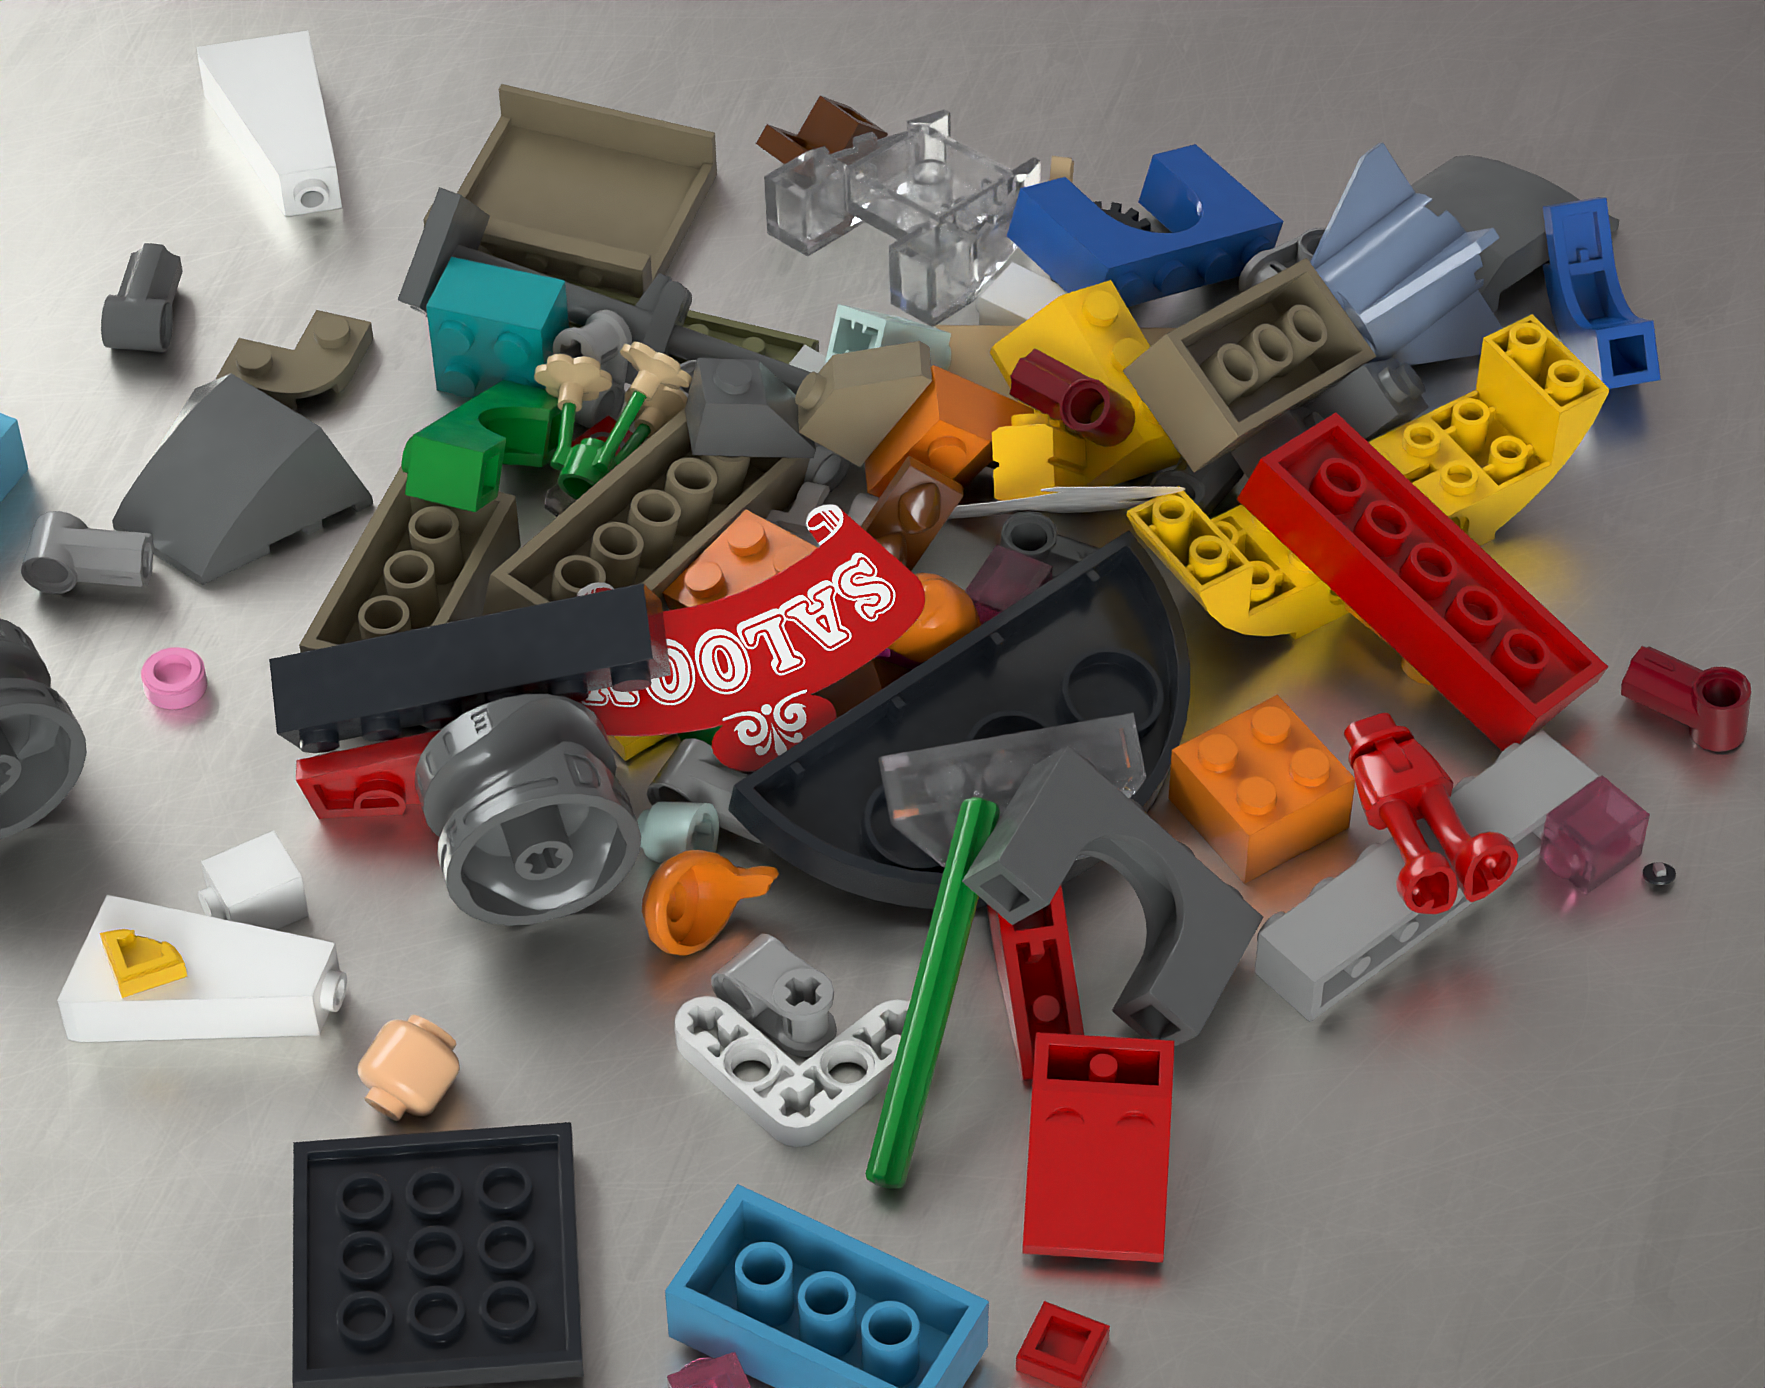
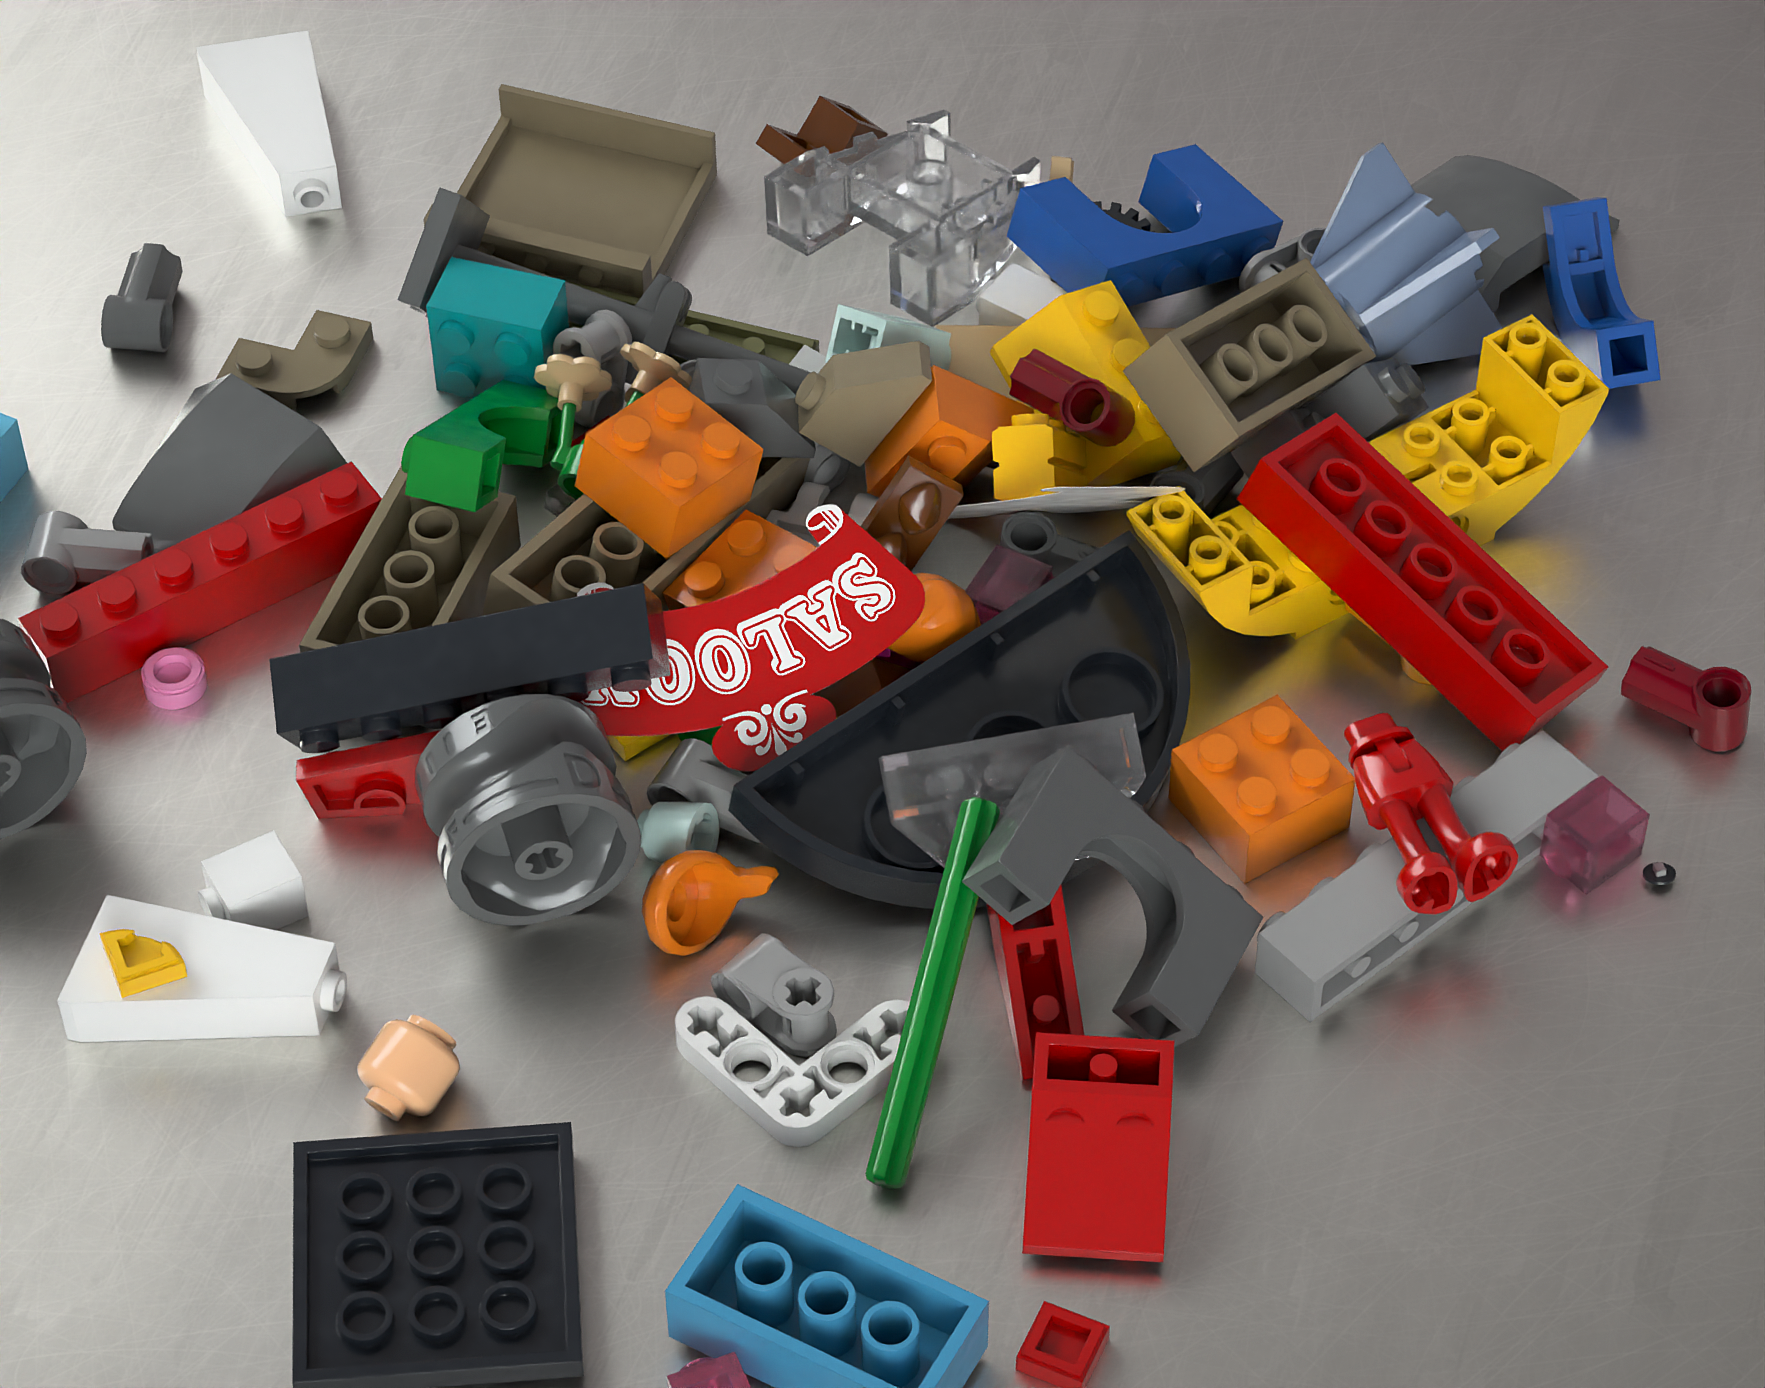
(202, 582): none -> red brick
(668, 467): none -> orange brick

